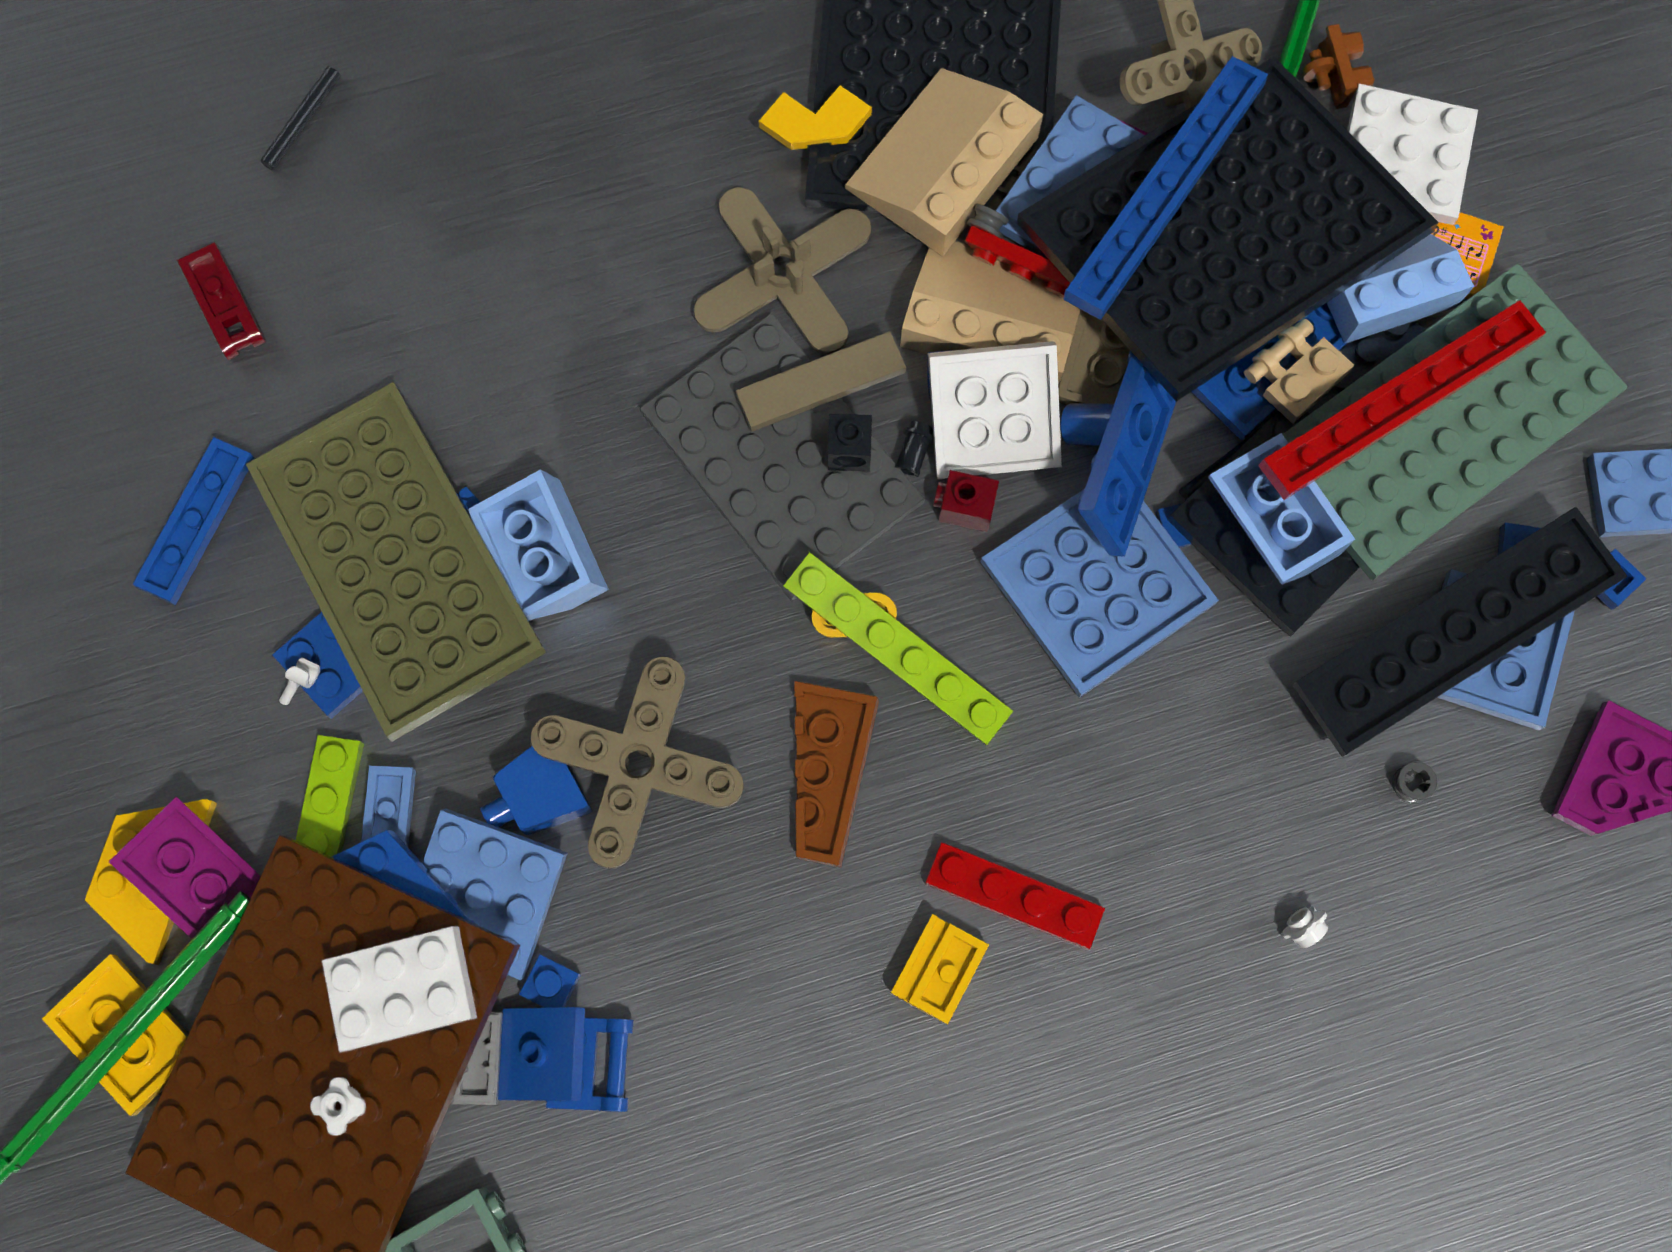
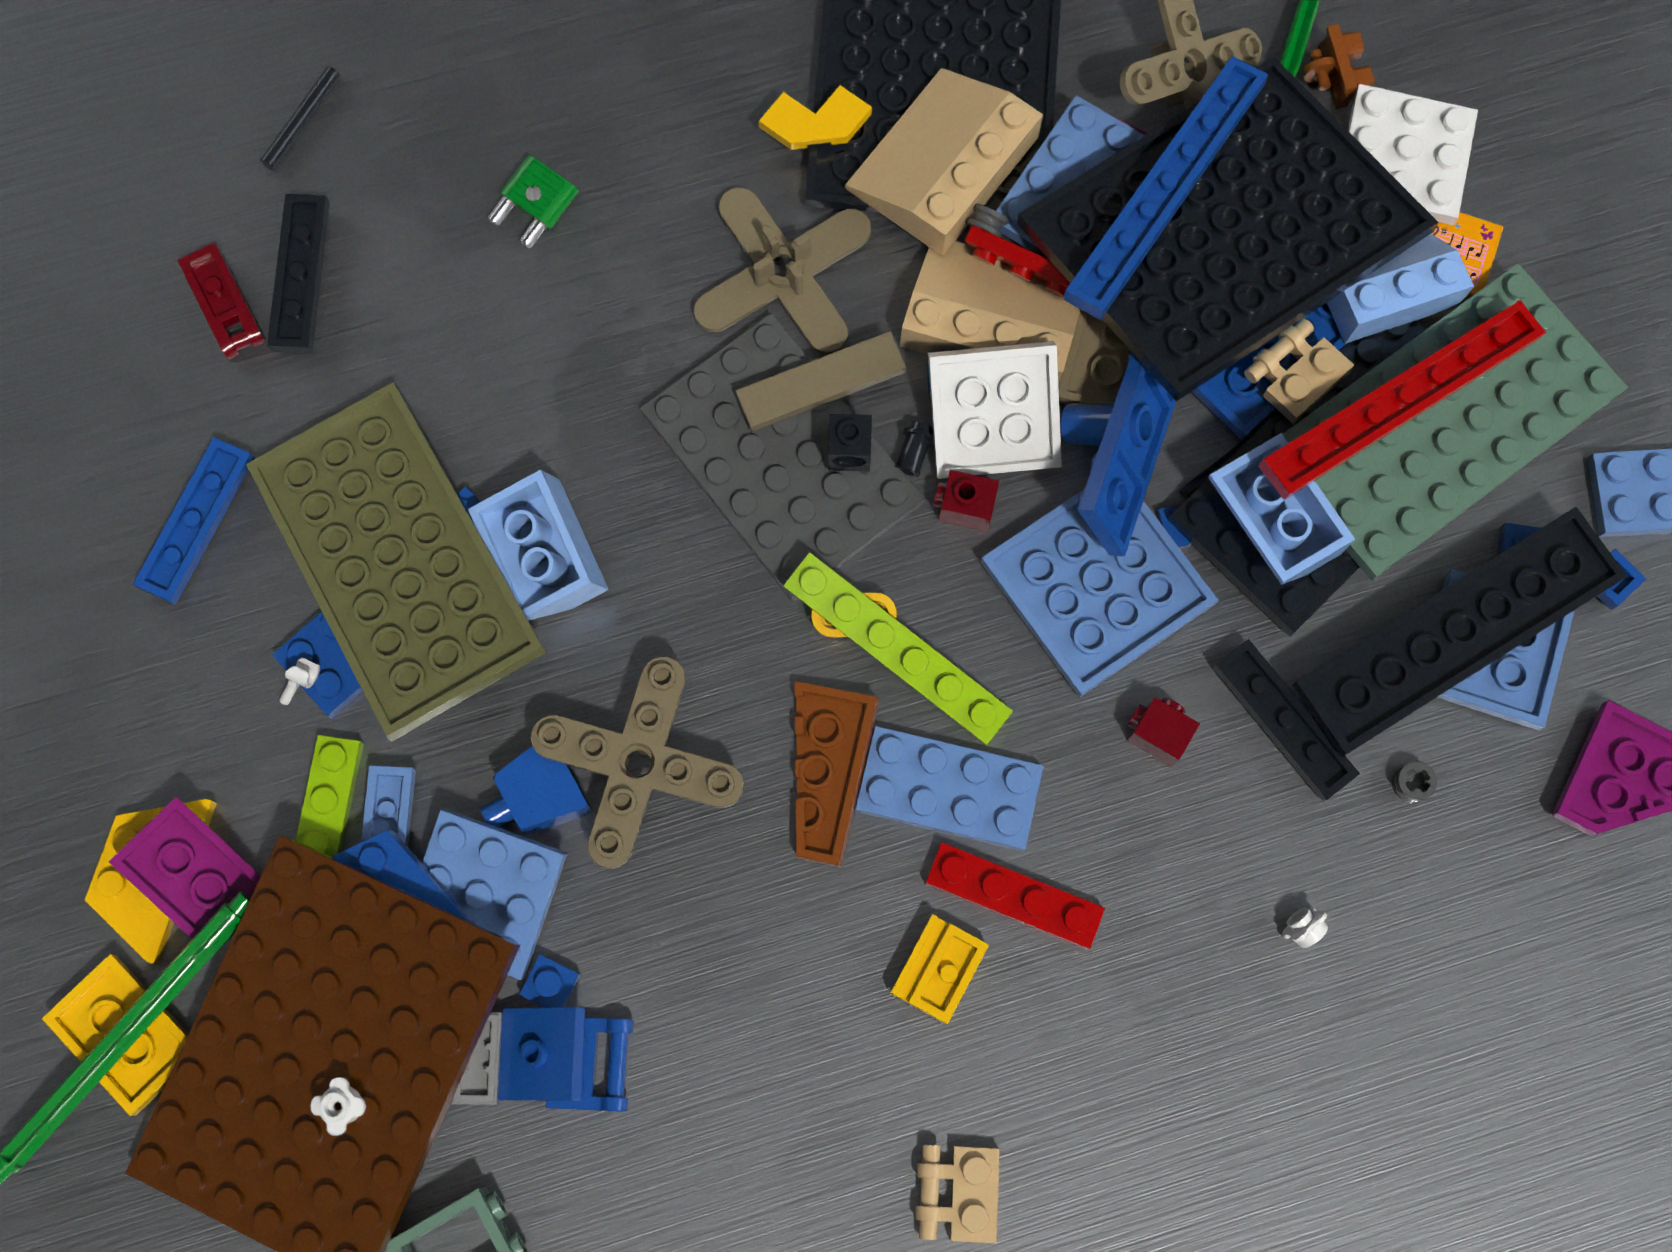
(298, 273): none -> black plate
(399, 989): white plate -> none
(538, 194): none -> green piece
(949, 788): none -> medium blue plate
(973, 1194): none -> tan plate
(1162, 730): none -> dark red brick
(1285, 720): none -> black plate

